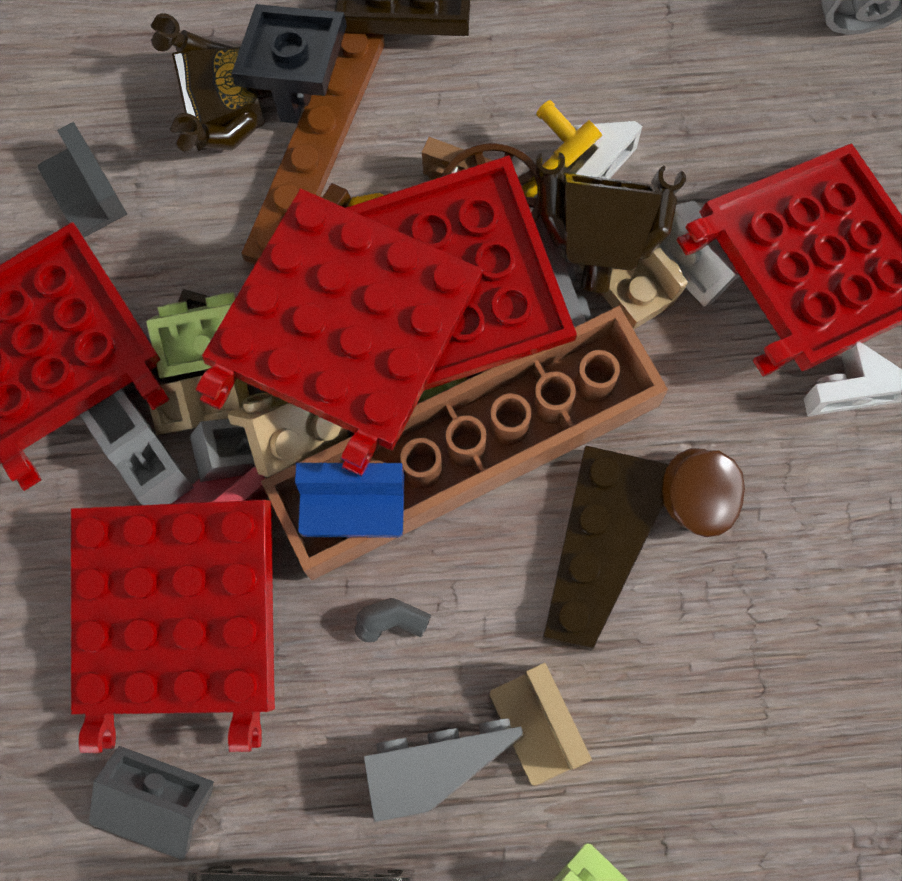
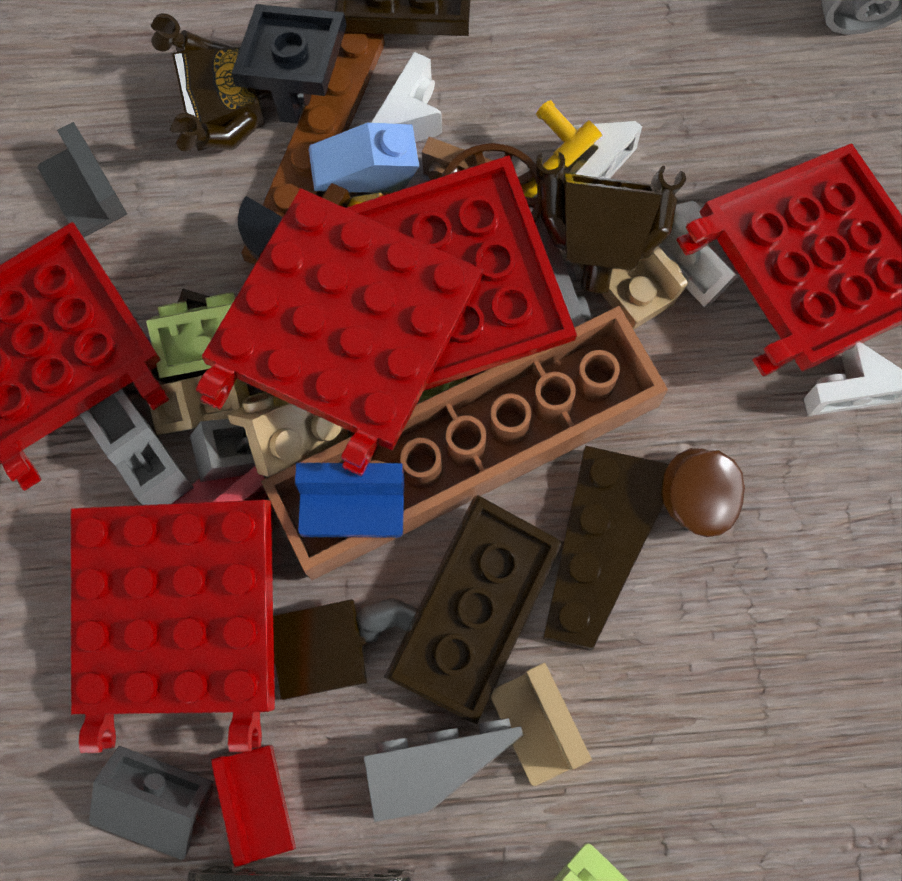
(253, 805): none -> red panel
(256, 225): none -> black tile
(318, 650): none -> dark brown piece
(366, 159): none -> light blue slope
(409, 100): none -> white slope
(474, 610): none -> dark brown tile

